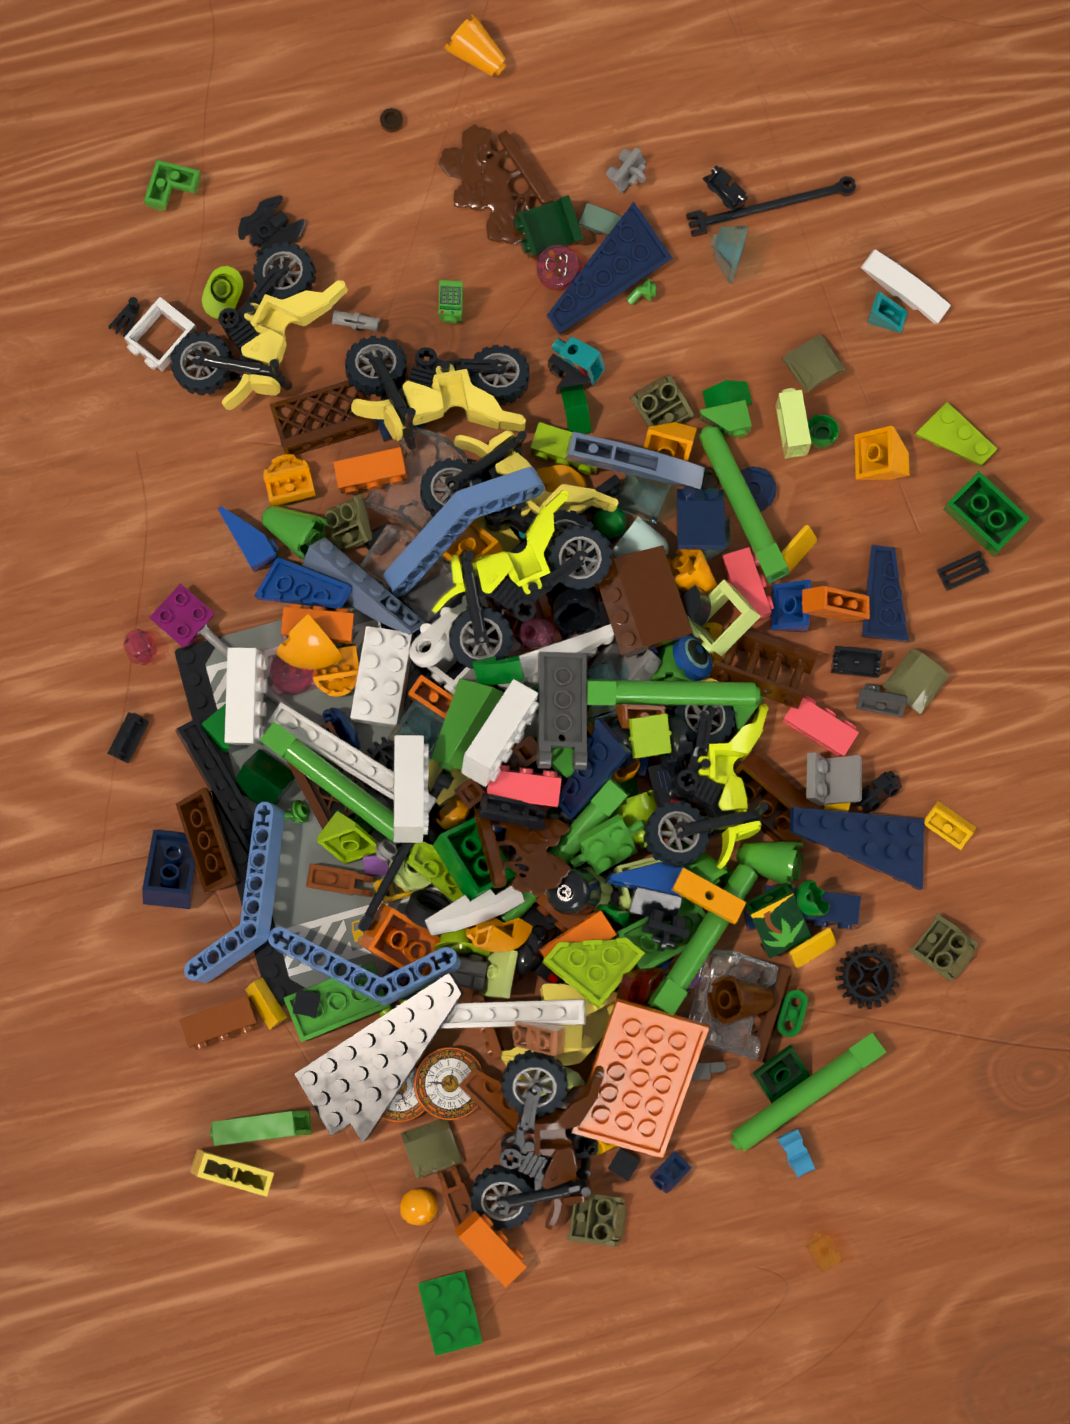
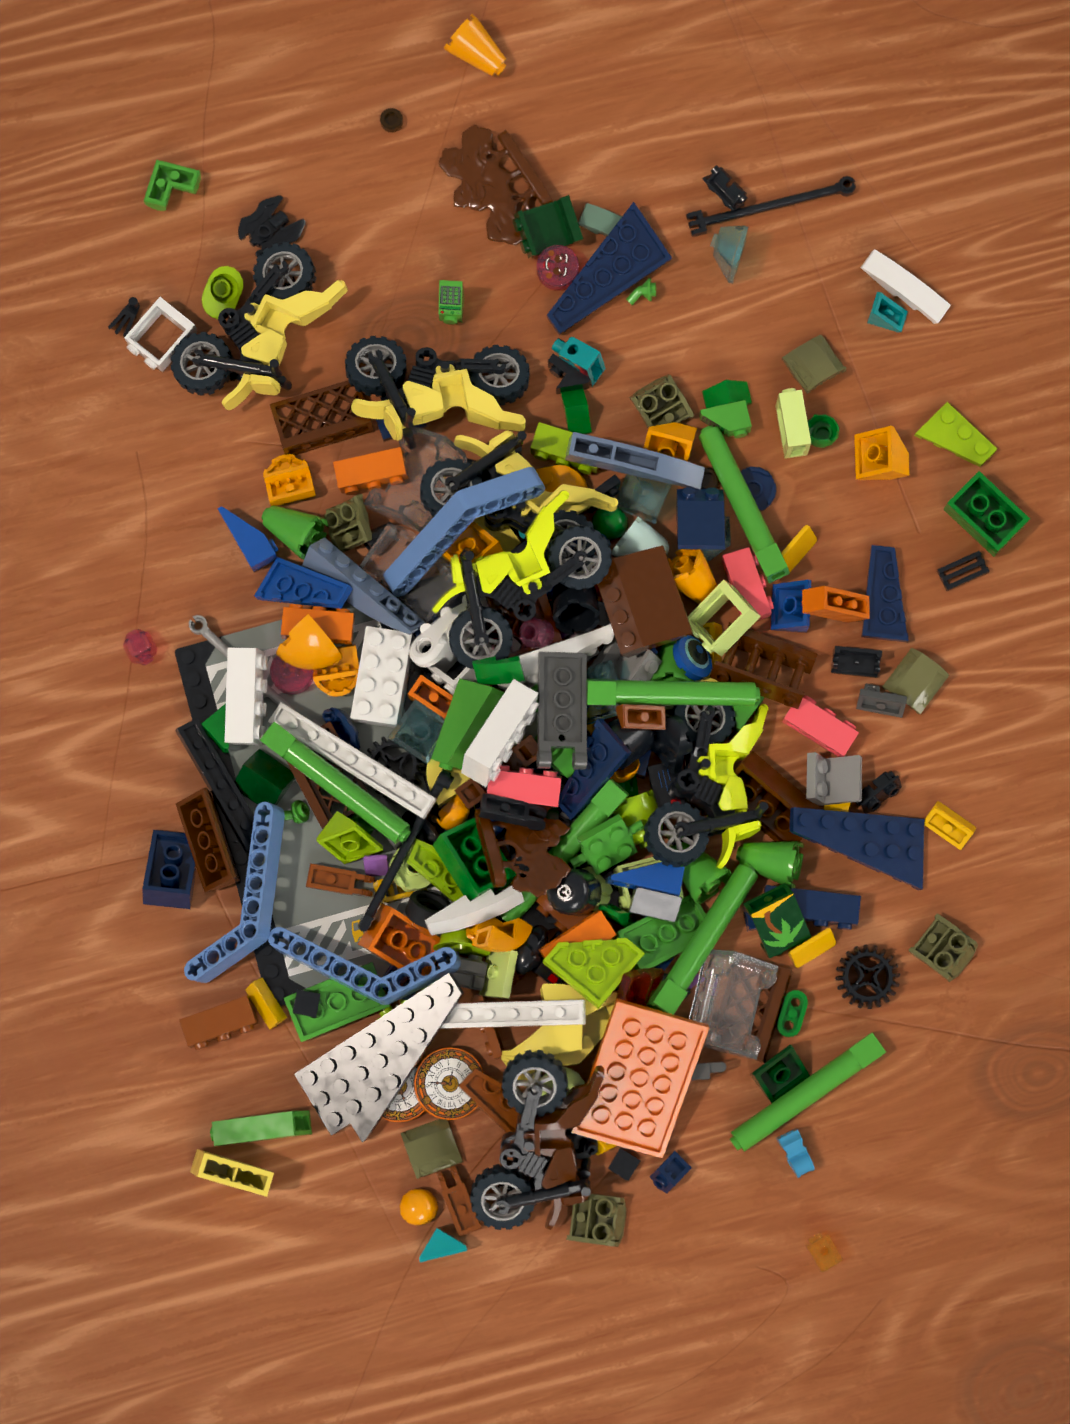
(128, 737): black hinge -> none
(182, 616): magenta hinge -> none
(370, 323): light grey pin -> none
(386, 850): light grey plate -> none
(410, 788): white brick -> none
(441, 1245): none -> teal slope
(450, 1313): green brick -> none
(491, 1247): orange brick -> none
(539, 1037): nougat slope -> none
(629, 172): light grey hips -> none
(650, 735): lime piece -> none
(664, 933): black hips -> none
(697, 605): black brick -> none
(721, 903): light orange tile -> none
(737, 999): reddish brown cone -> none
(810, 899): green hair -> none

